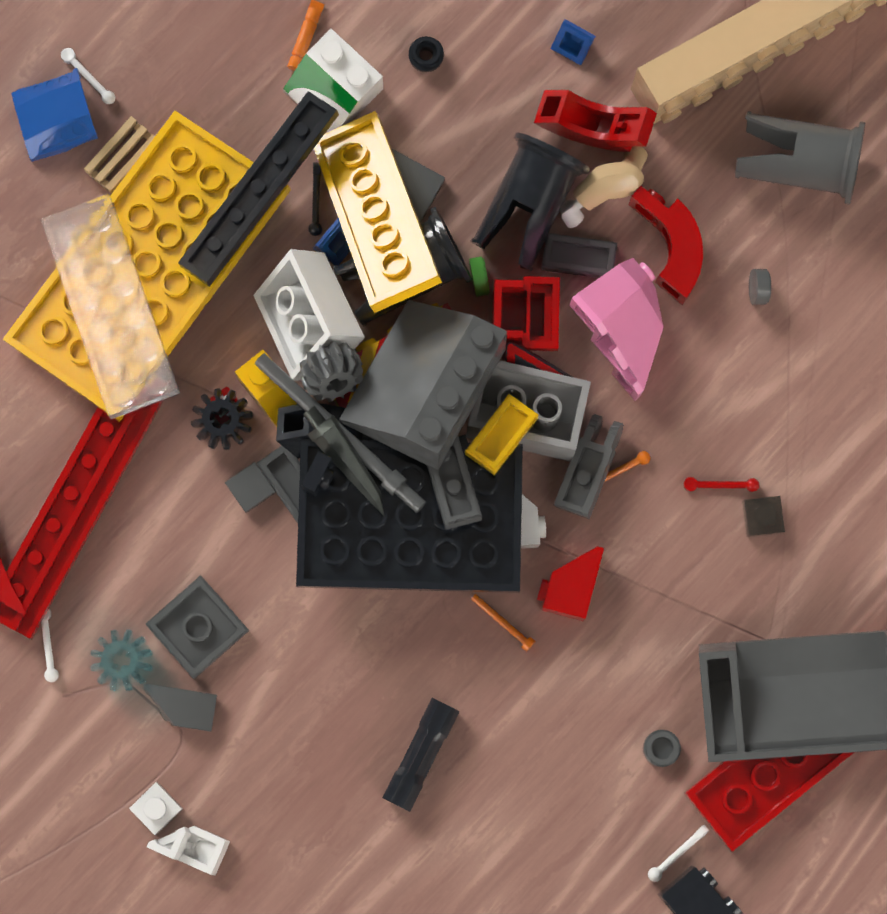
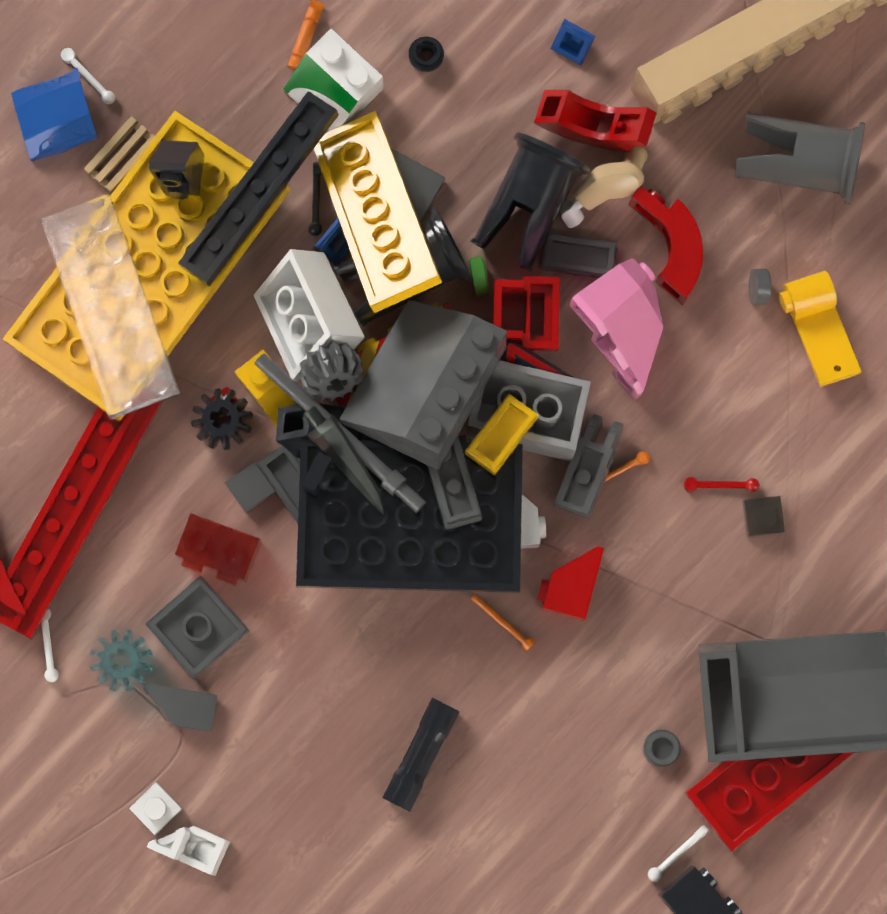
(178, 168): none -> slope
(218, 549): none -> clear red brick
(814, 313): none -> yellow door

